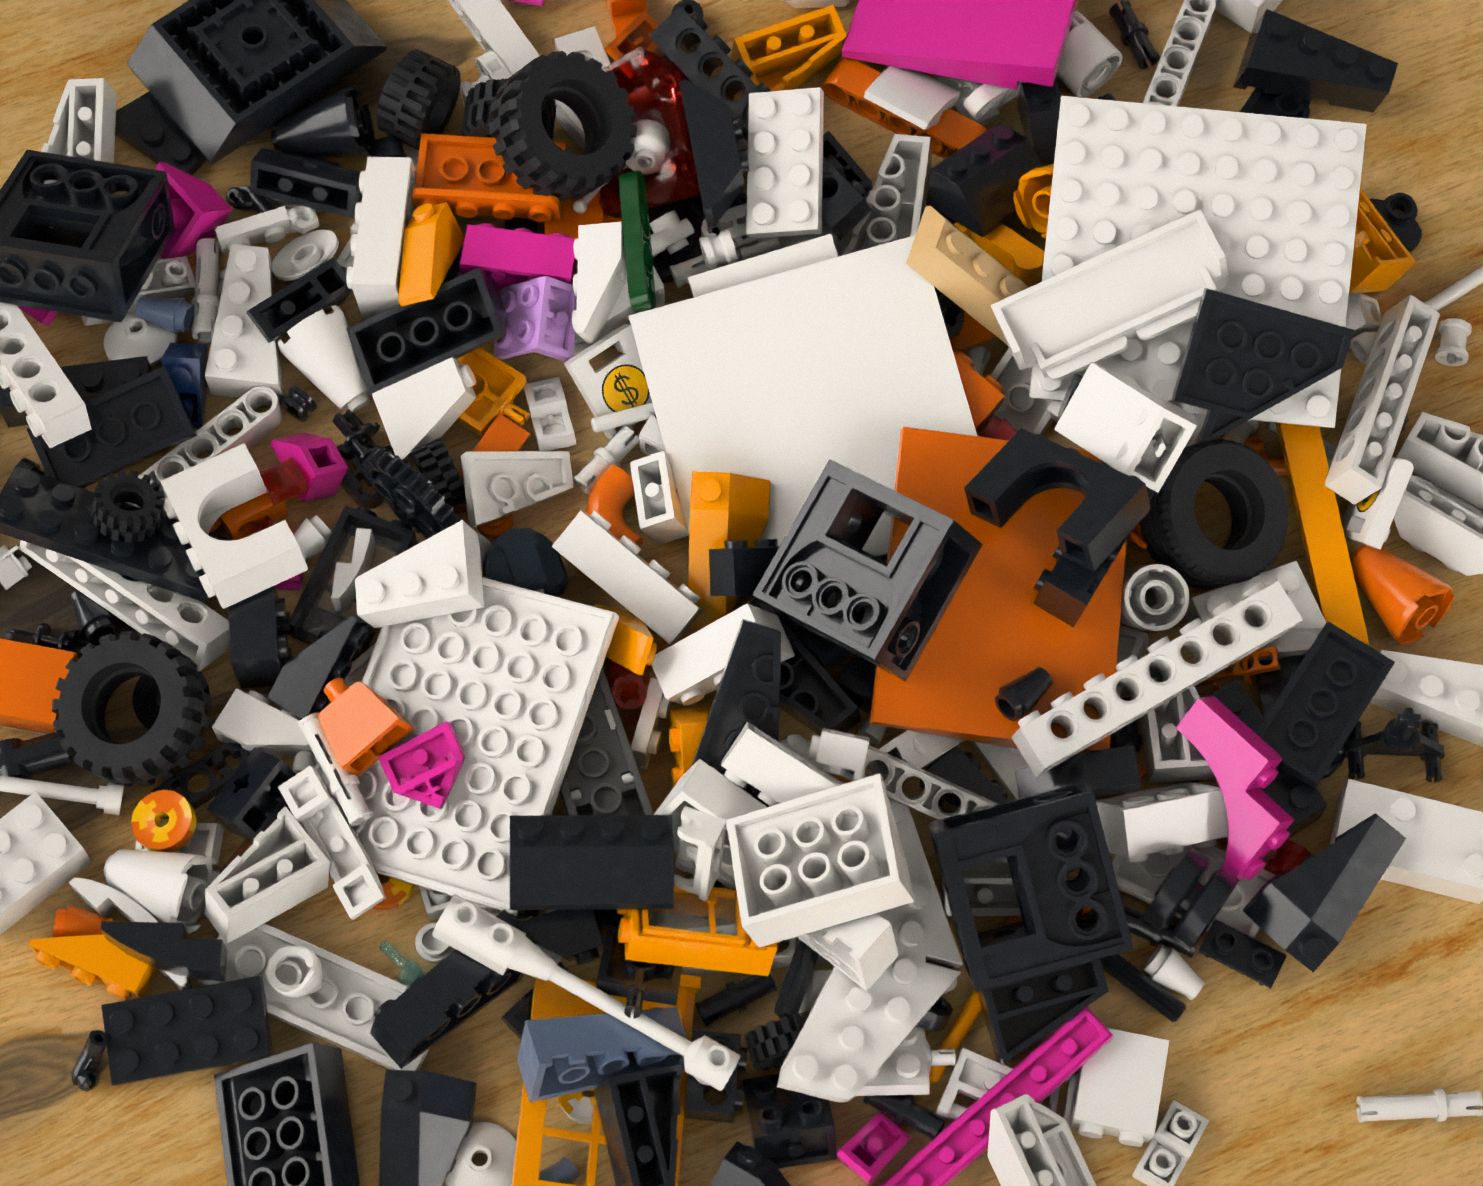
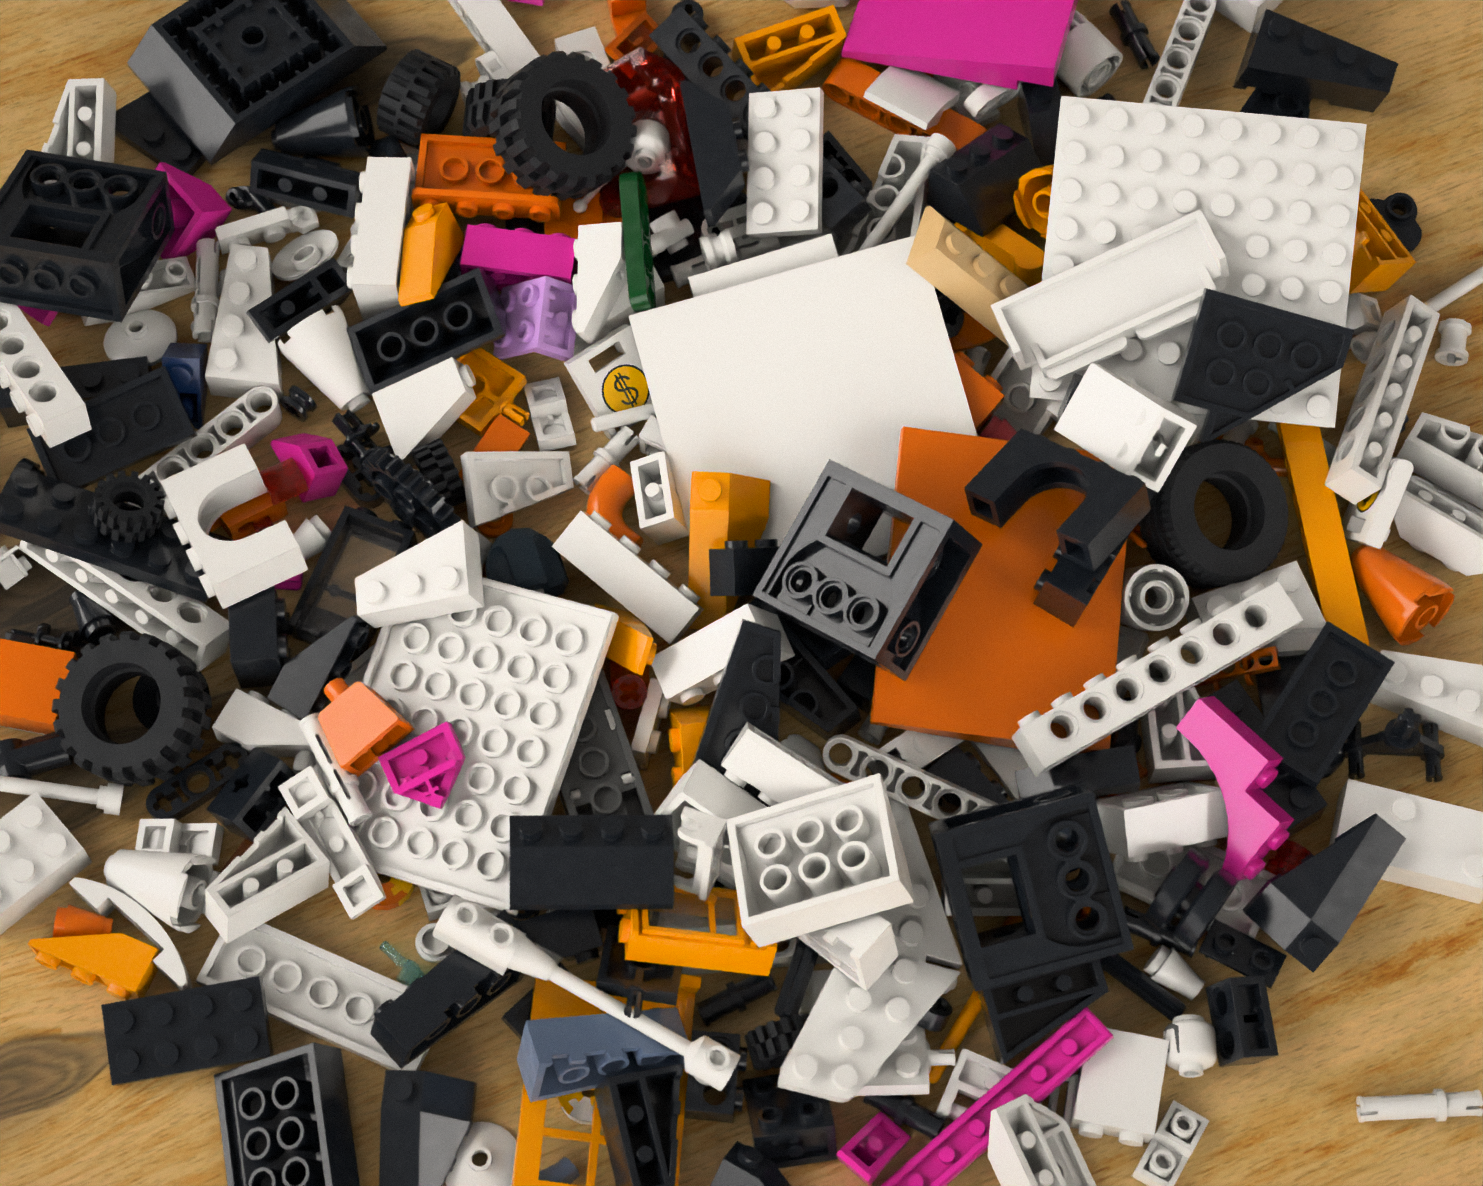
(88, 1061): black arm -> none
(156, 807): piece -> none
(168, 313): sand blue cone -> none
(169, 949): black slope -> none
(312, 981): white piece -> none
(345, 573): white slope -> none
(839, 752): white brick -> none
(936, 150): none -> white piece
(1022, 694): black cone -> none
(1190, 1045): none -> white head
(1242, 1021): none -> black brick

